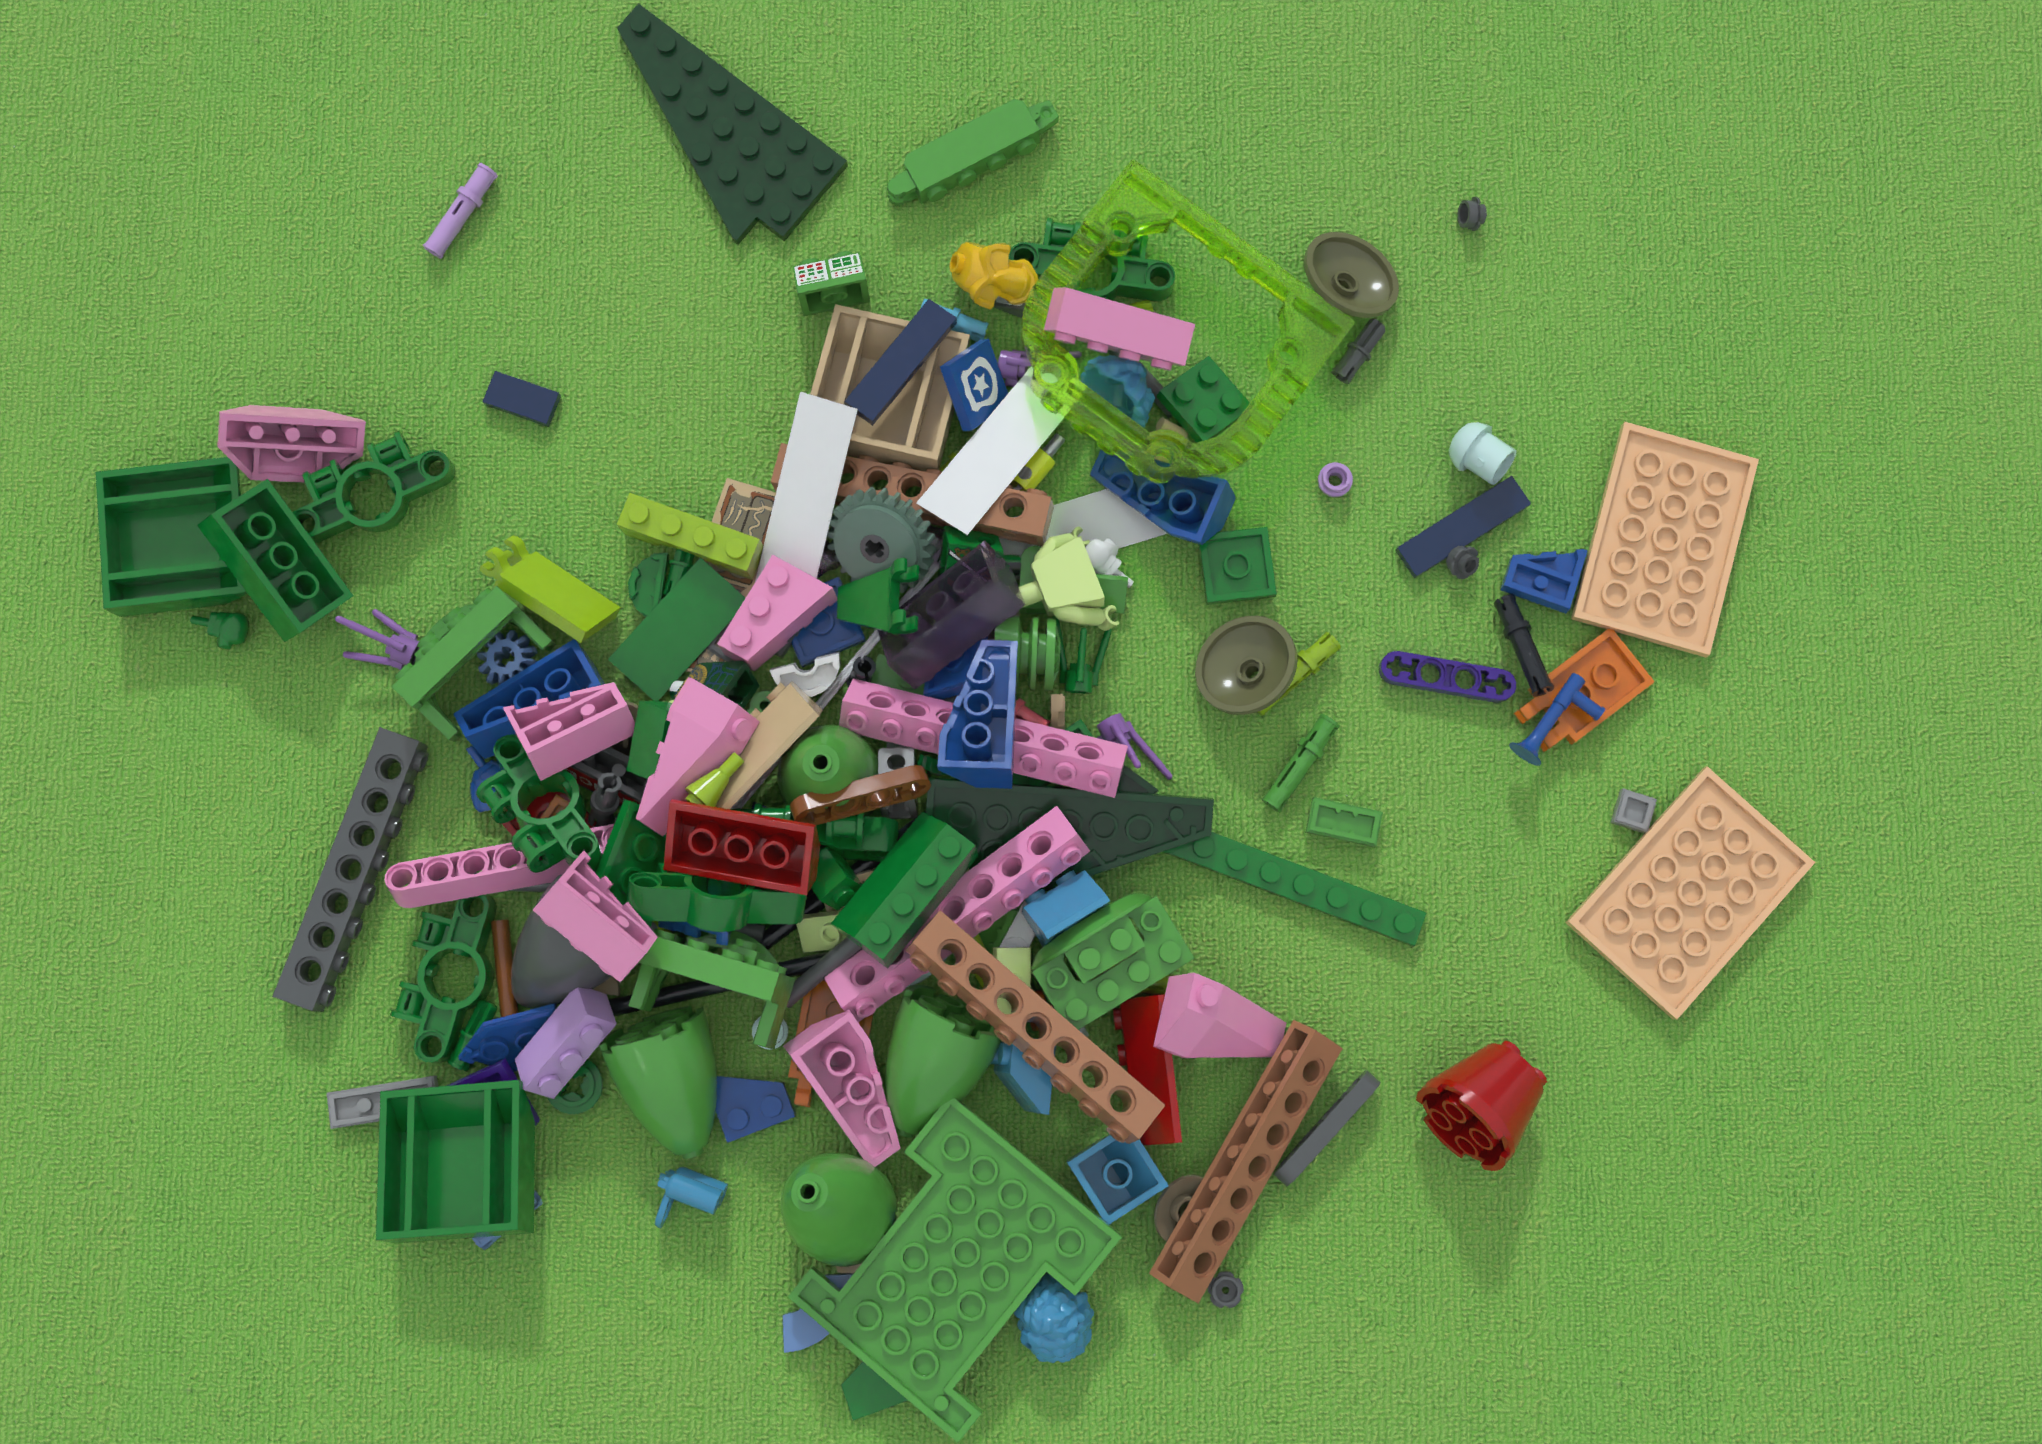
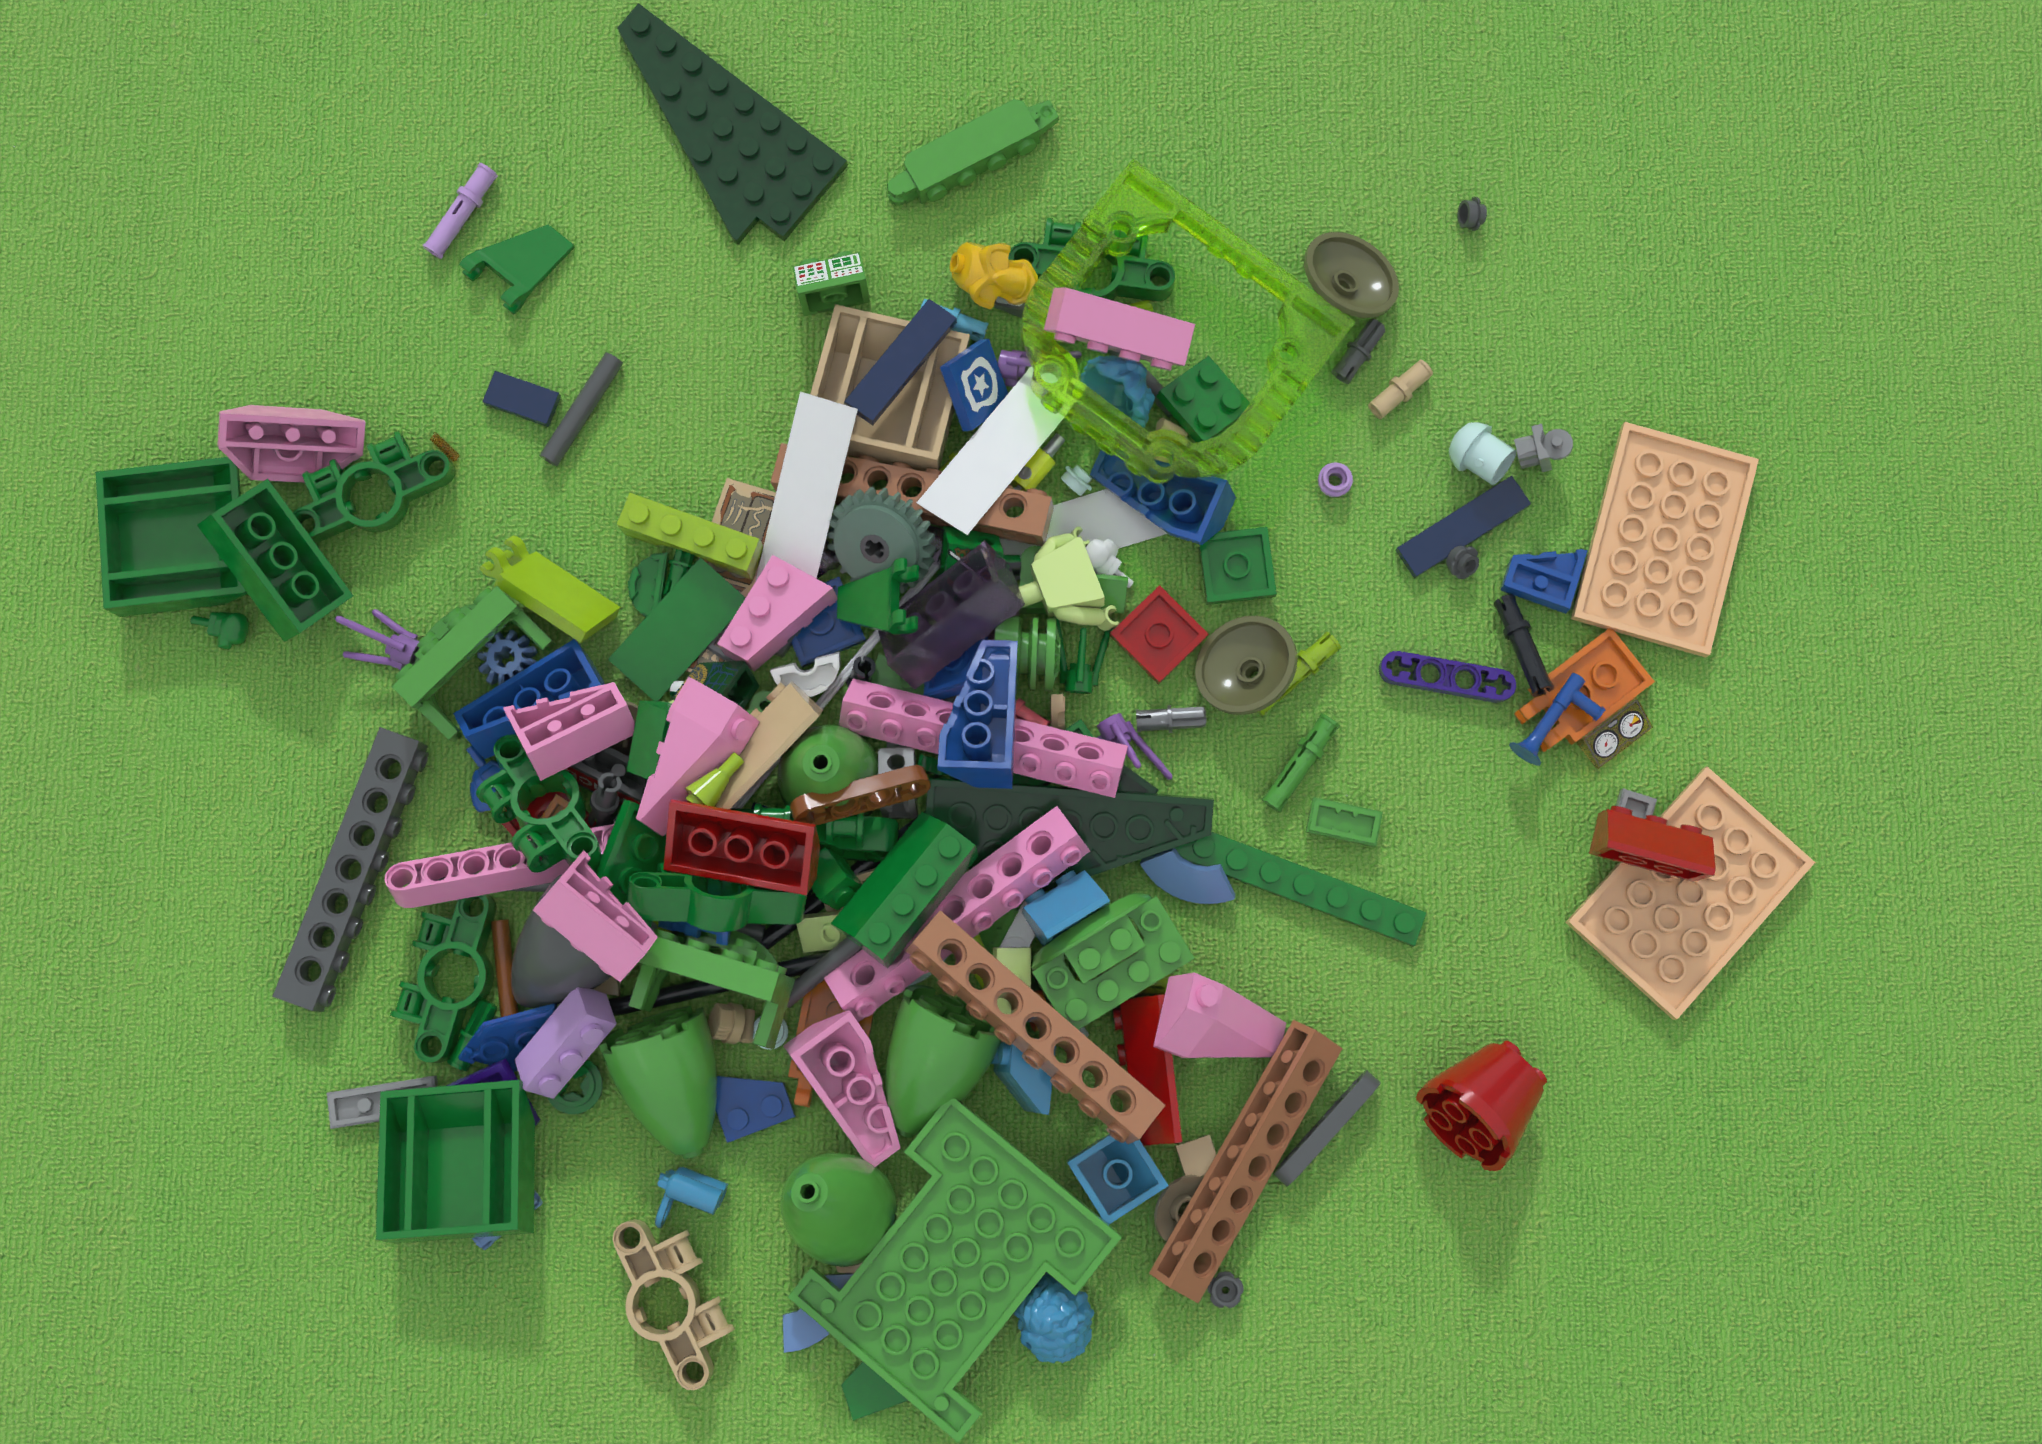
(442, 446): none -> clear orange leg
(520, 262): none -> green flag
(581, 409): none -> dark grey piece
(703, 1322): none -> tan piece
(731, 1023): none -> tan piece
(1077, 479): none -> light aqua plate
(1158, 634): none -> red plate
(1170, 718): none -> flat silver axle
(1188, 880): none -> medium blue tile
(1196, 1155): none -> tan tile
(1400, 389): none -> tan pin
(1540, 448): none -> light grey hips
(1615, 733): none -> slope
(1653, 844): none -> red slope

